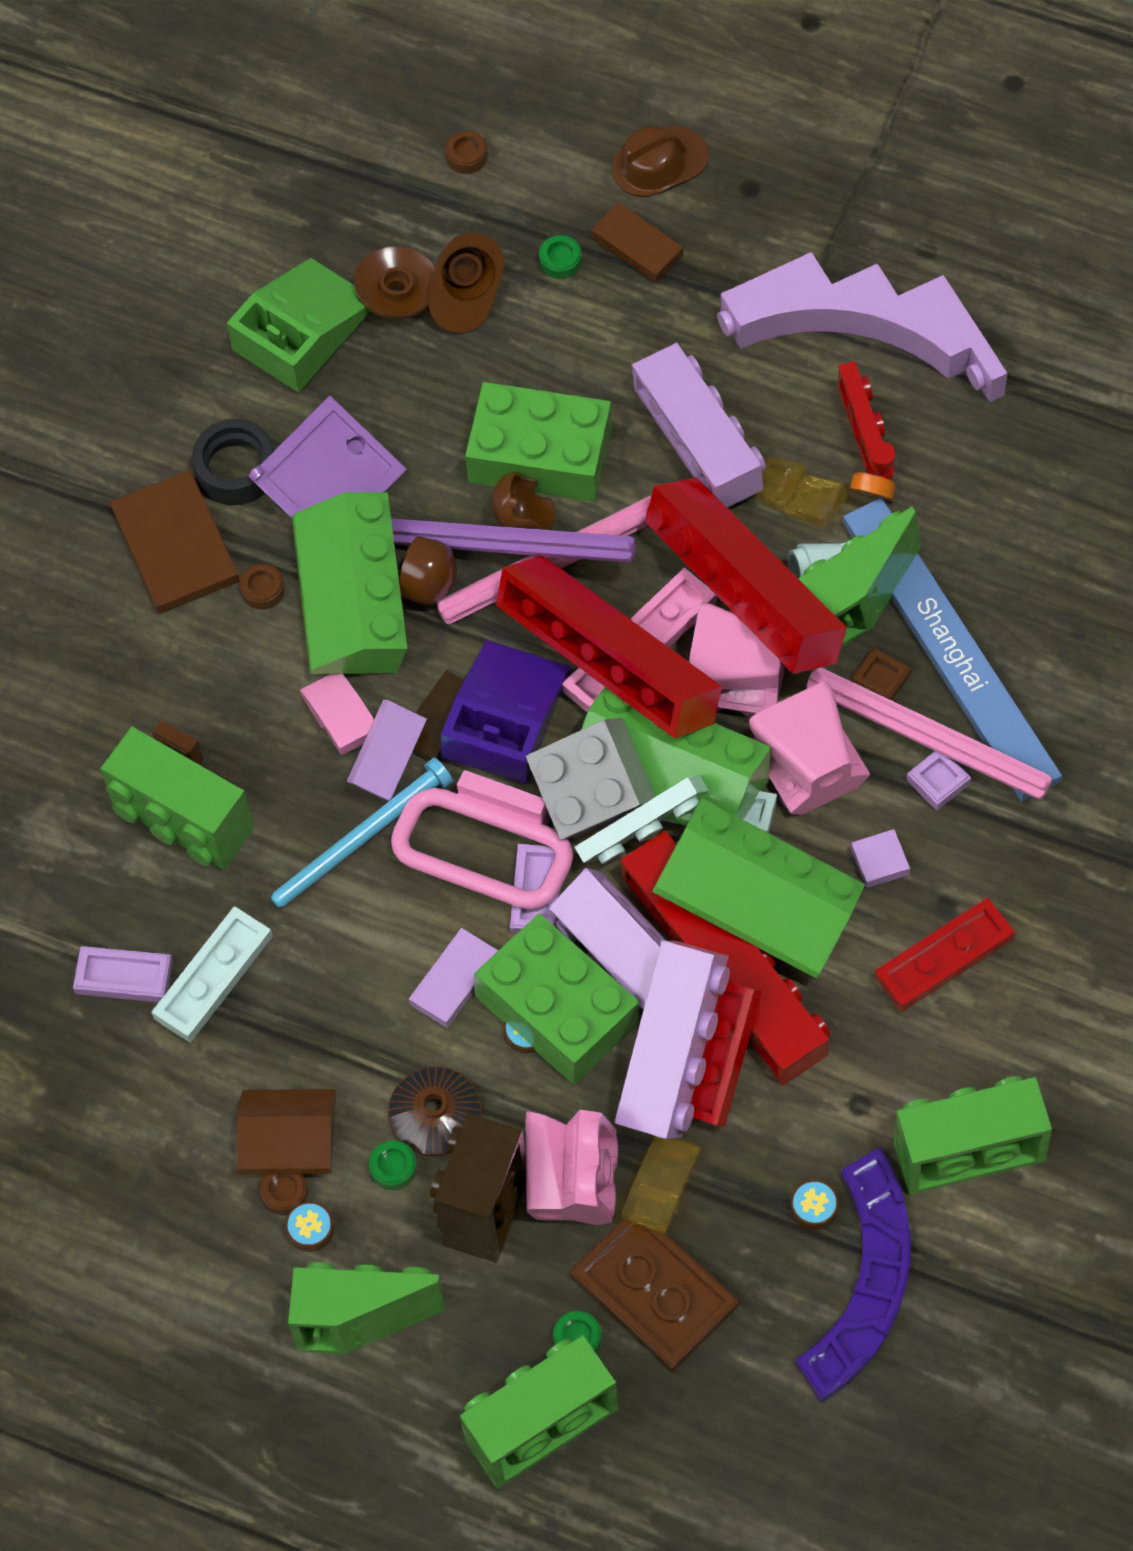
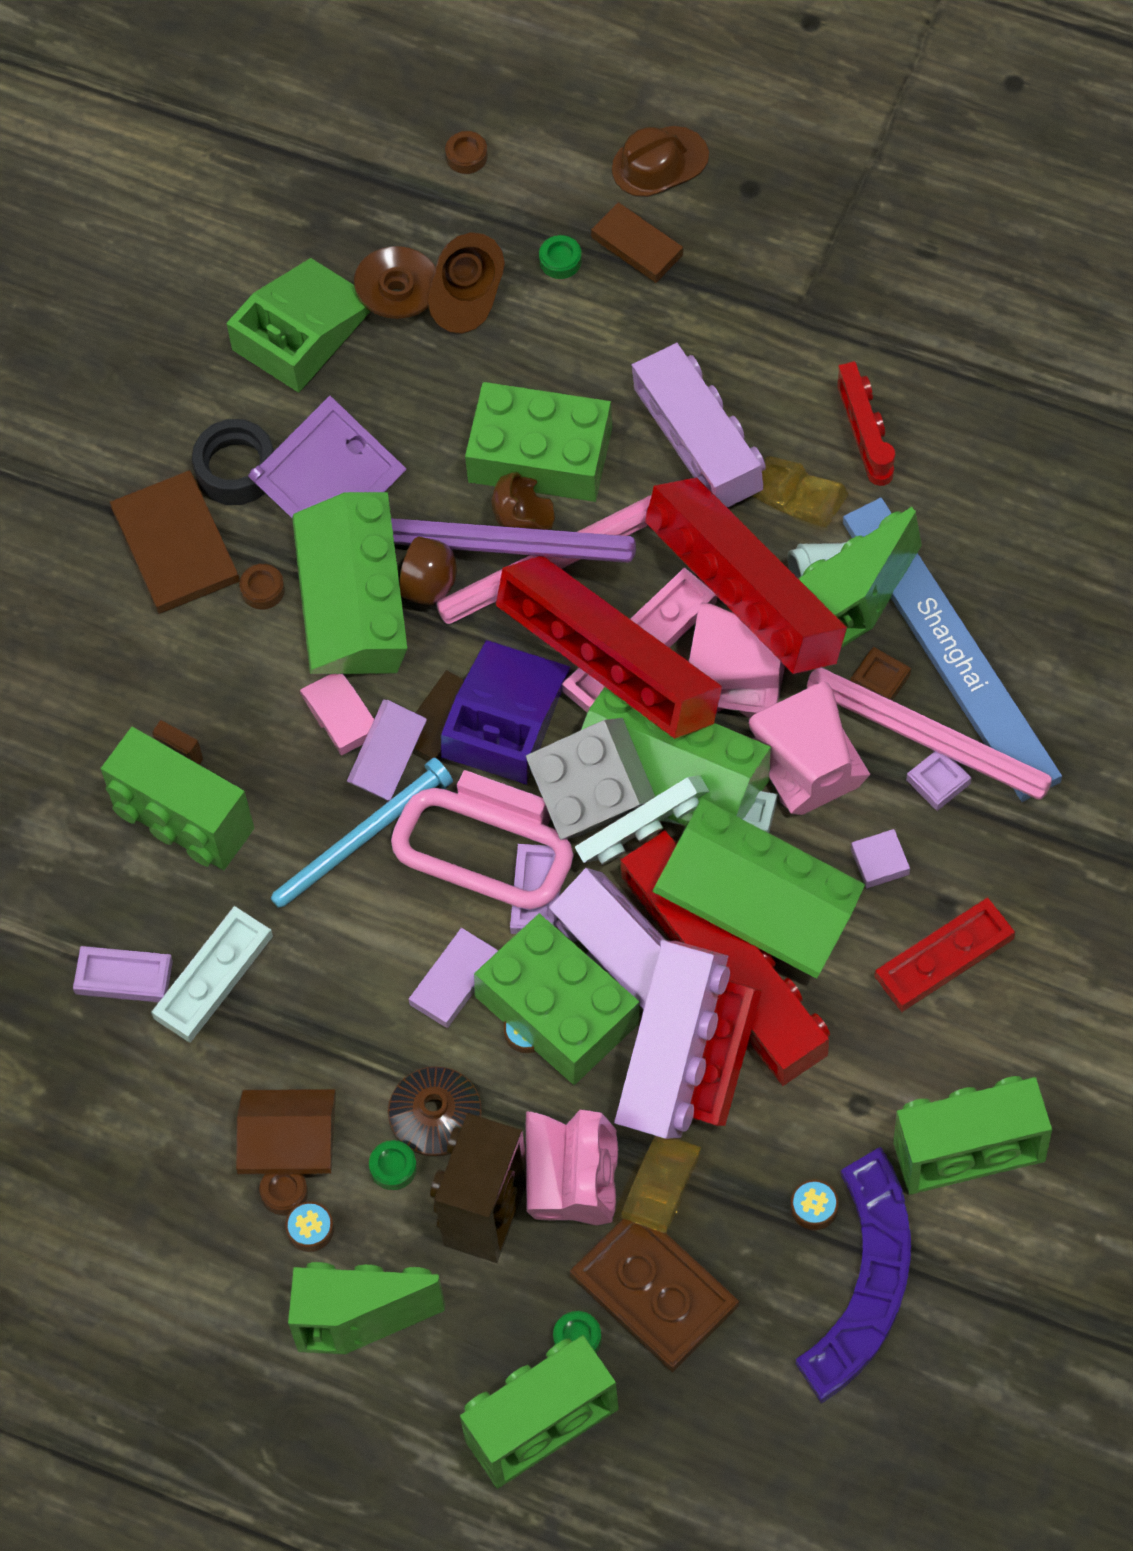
(873, 486): orange tile -> none
(920, 321): lavender arch -> none

